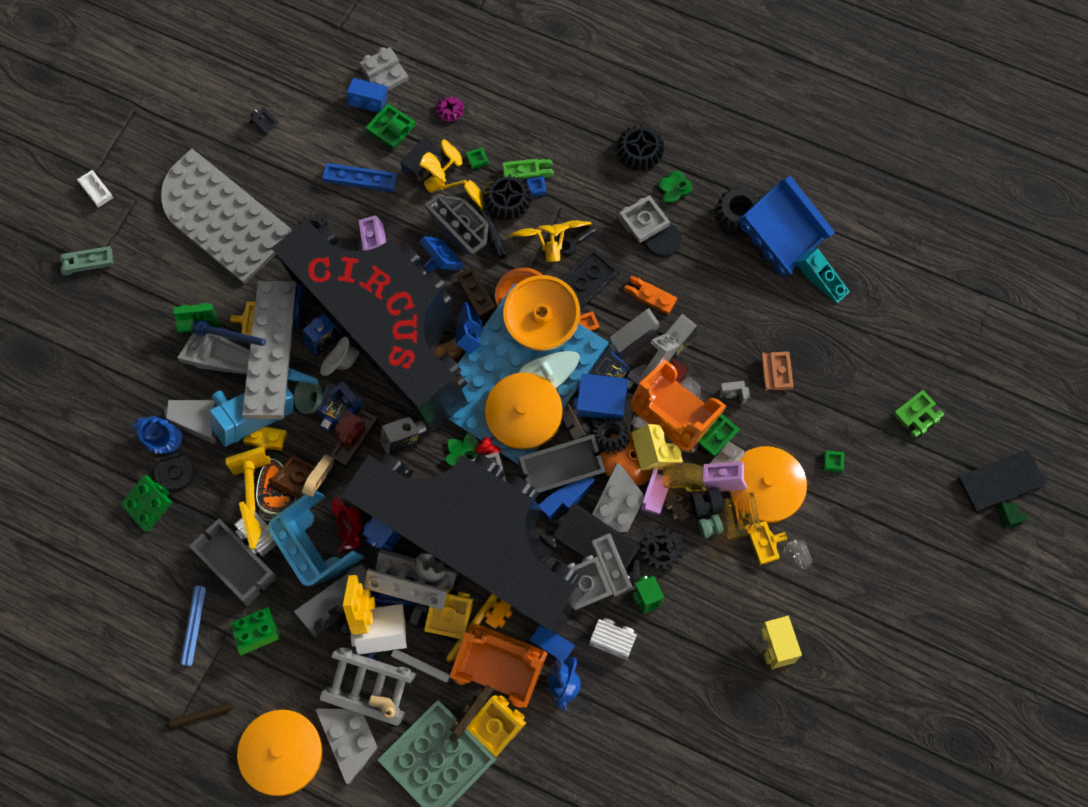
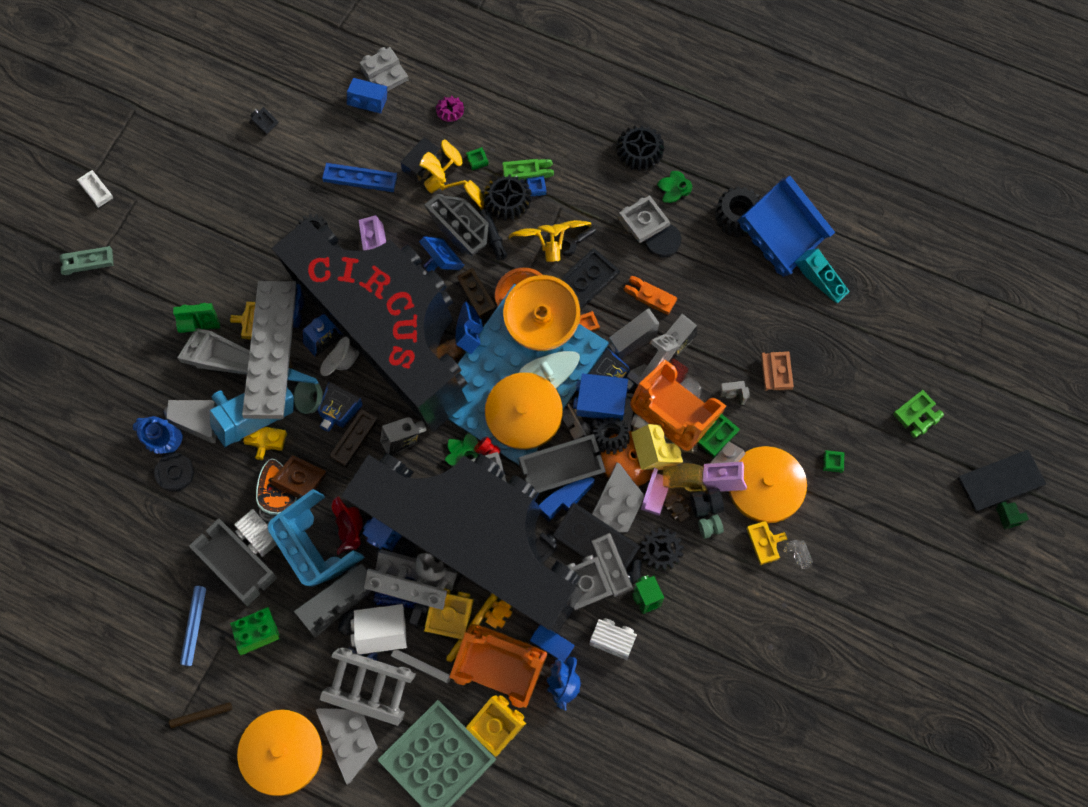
(146, 503): green plate -> none
(202, 328): dark blue piece -> none
(220, 216): light grey plate -> none
(247, 463): yellow piece -> none
(318, 475): tan beam -> none
(347, 396): dark blue bracket -> none
(348, 427): clear red brick -> none
(358, 606): yellow plate -> none
(385, 704): tan arm -> none
(390, 126): green plate -> none
(469, 713): dark brown plate -> none
(746, 515): clear yellow plate -> none
(781, 641): light yellow brick -> none

